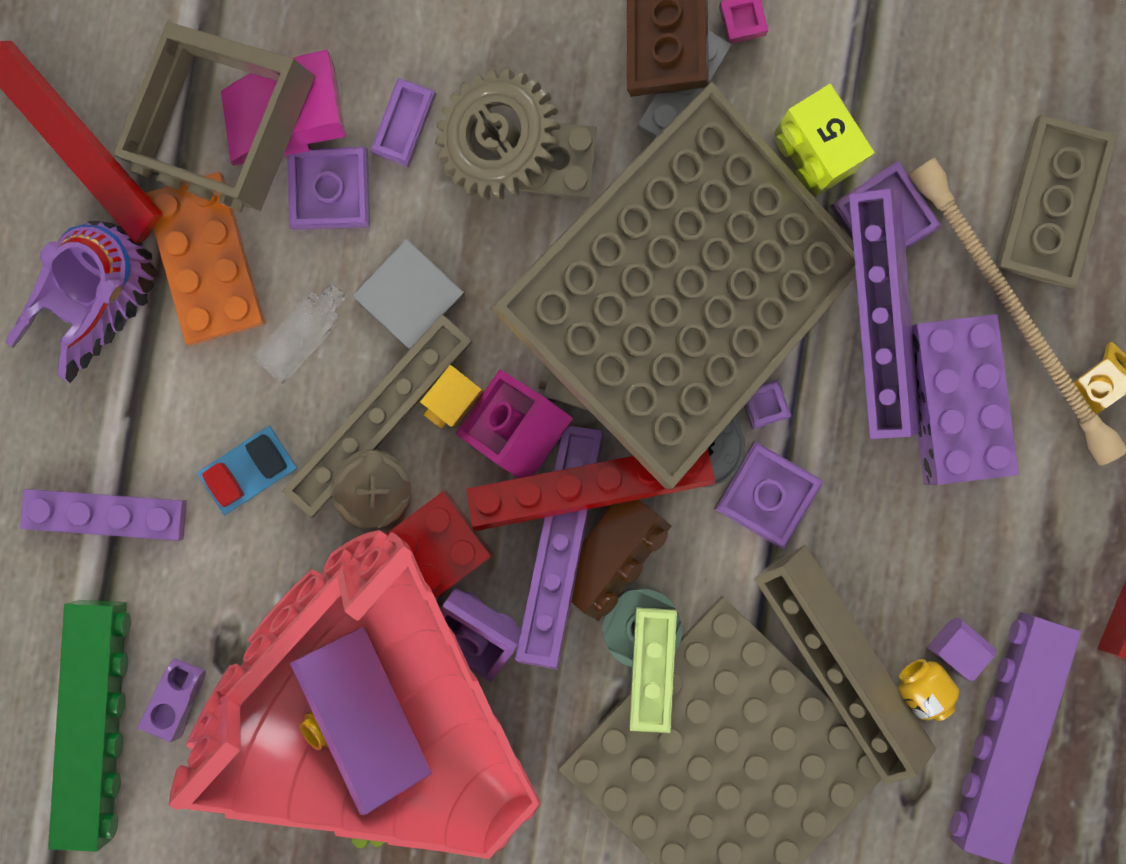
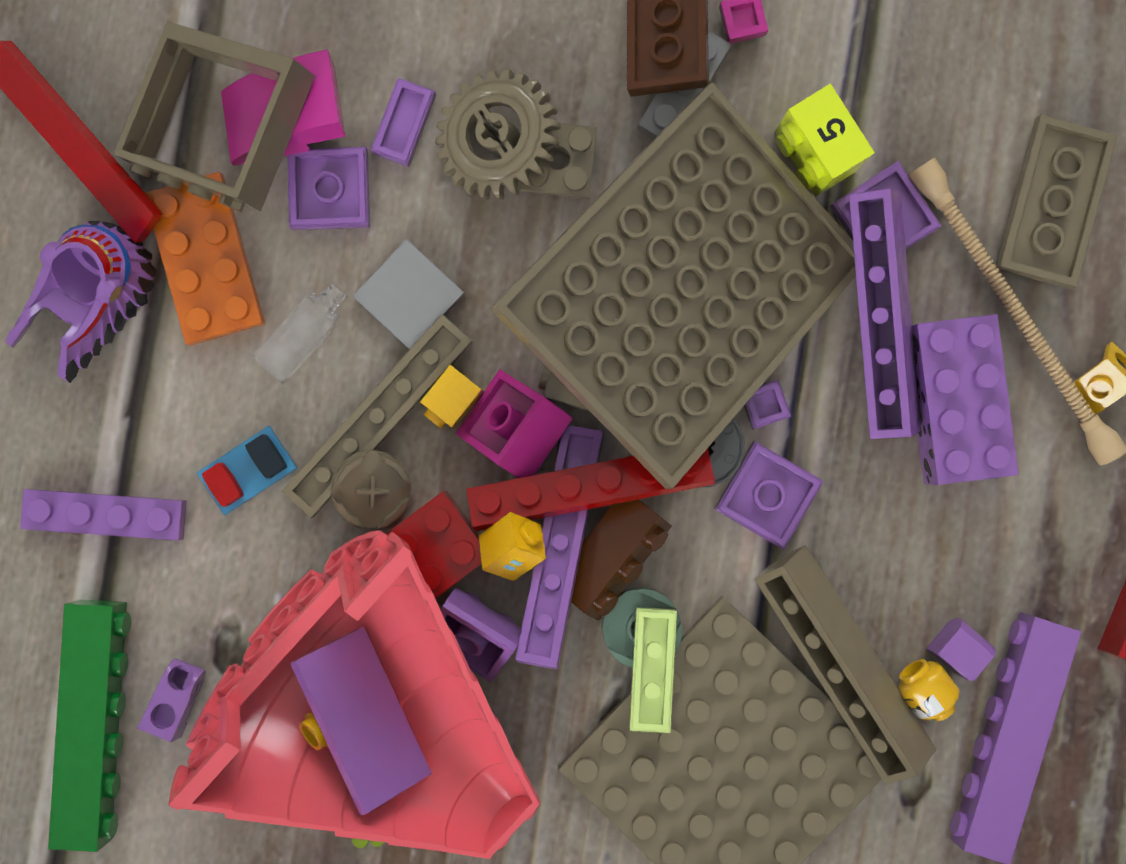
(512, 546): none -> yellow brick

